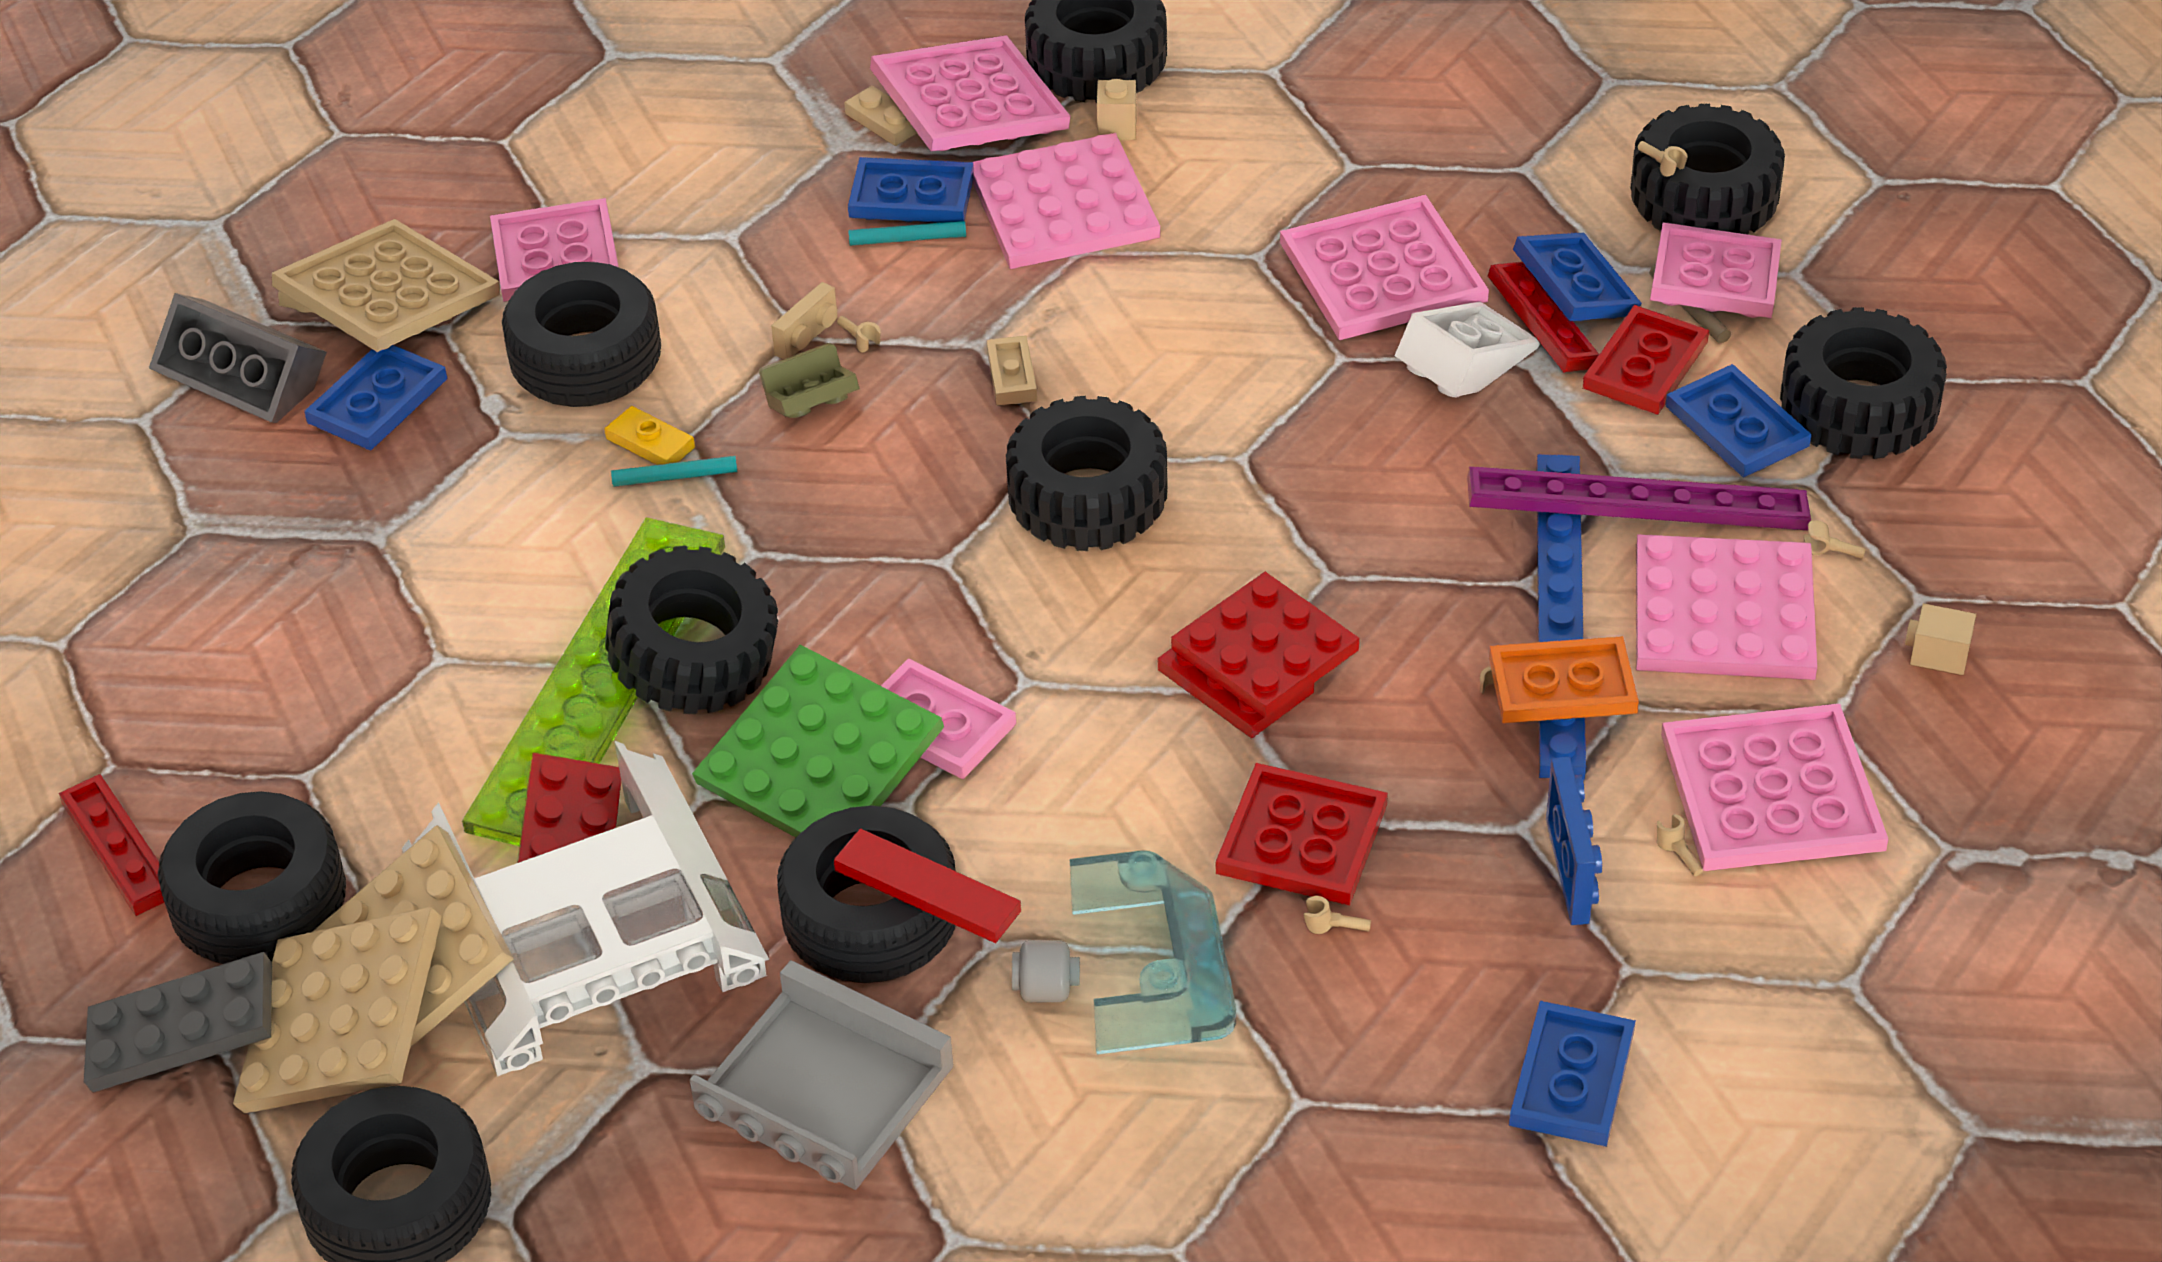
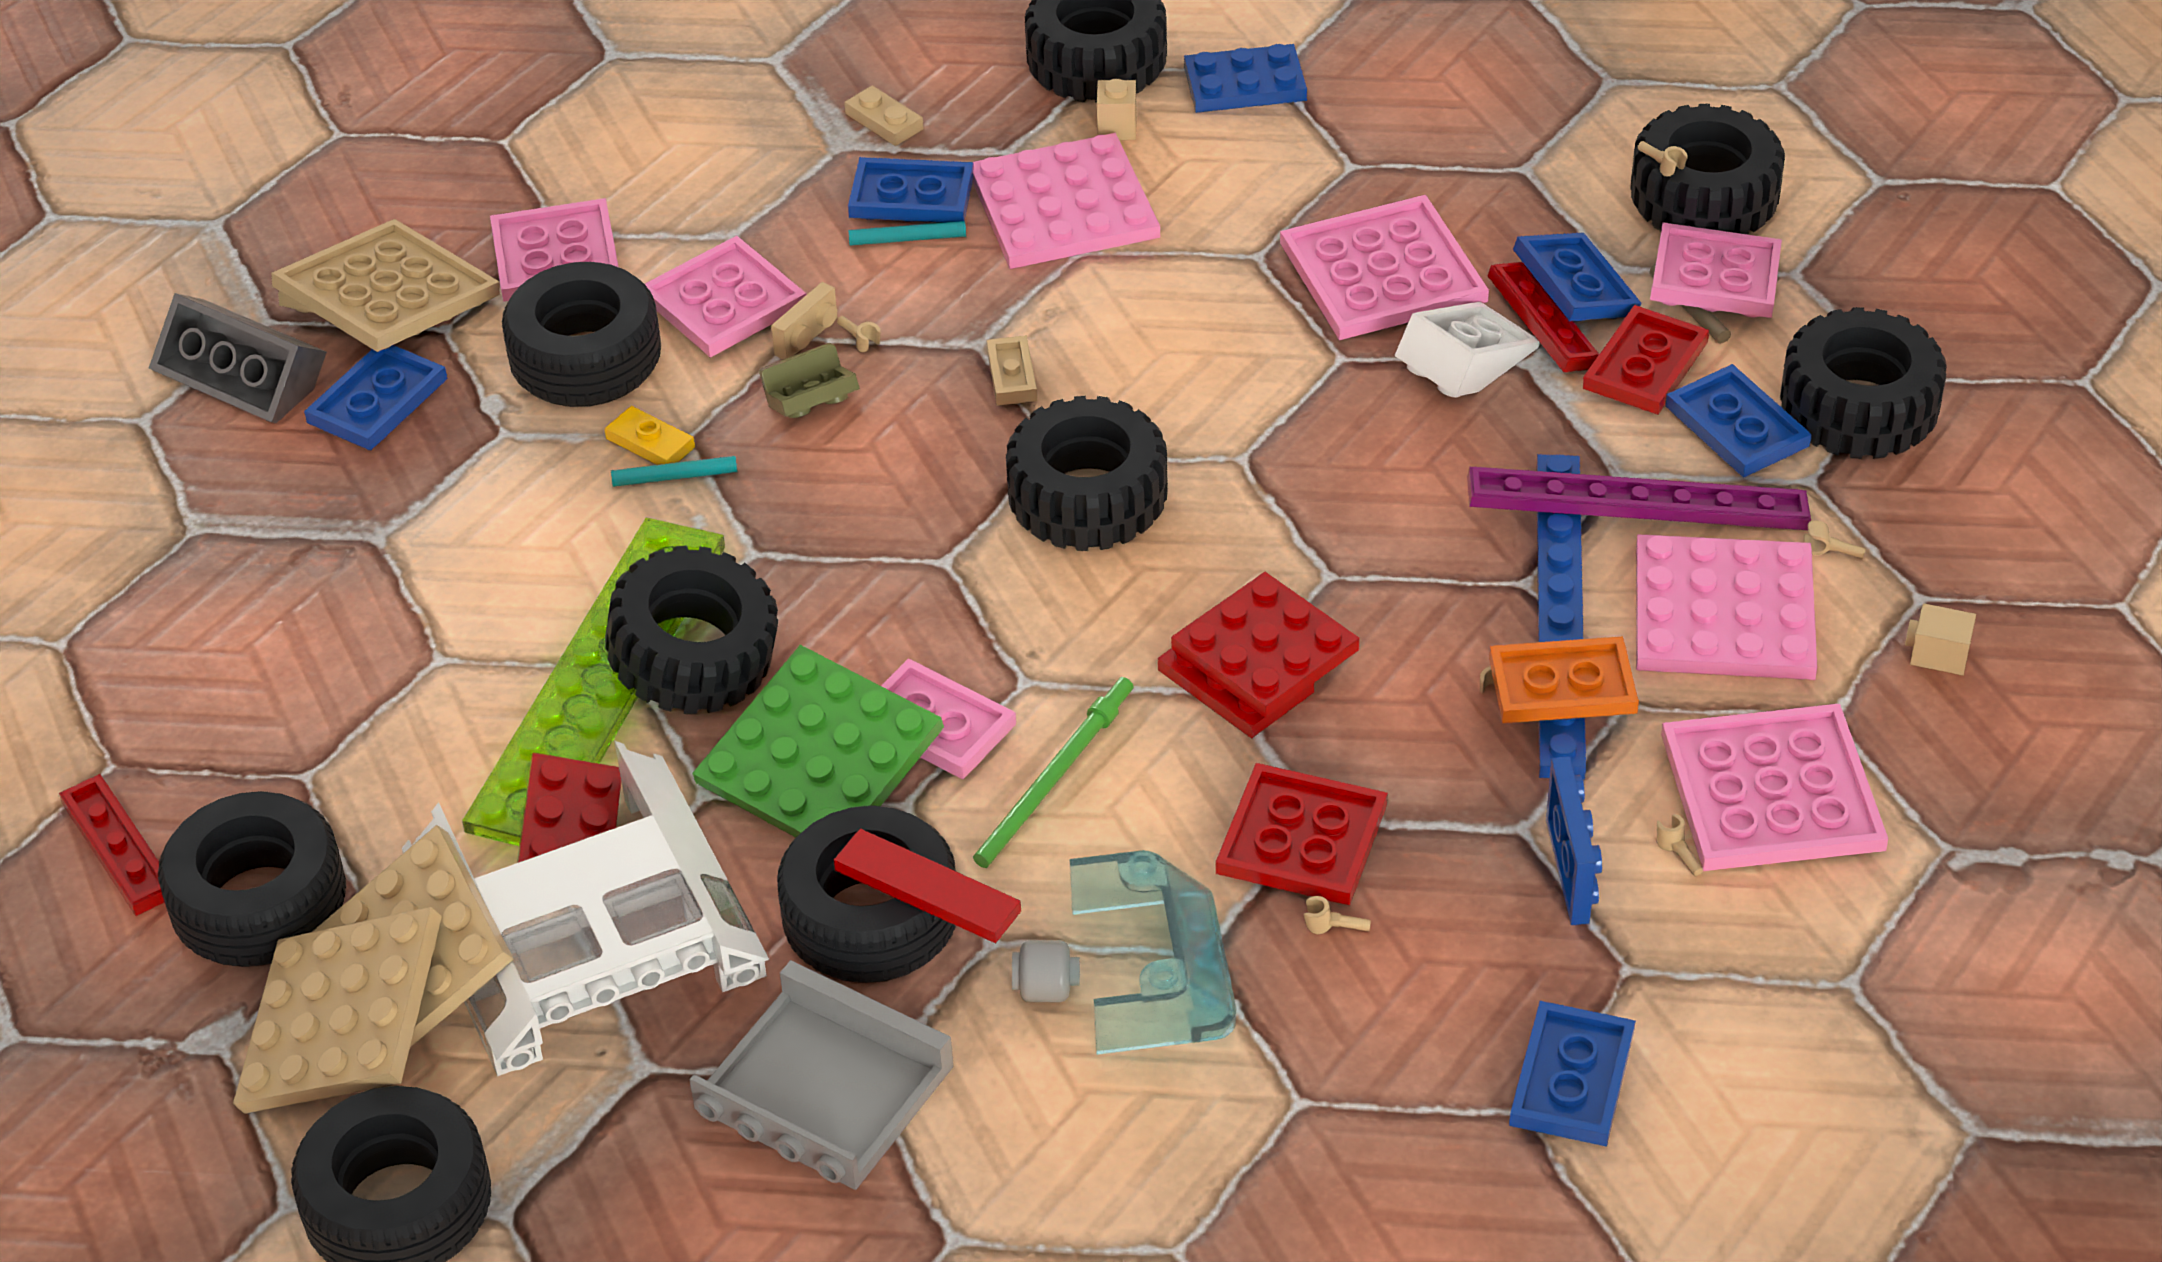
(178, 1022): dark grey plate -> none
(723, 295): none -> bright pink plate
(969, 93): bright pink plate -> none
(1100, 716): none -> bright green bar
(1245, 78): none -> blue plate

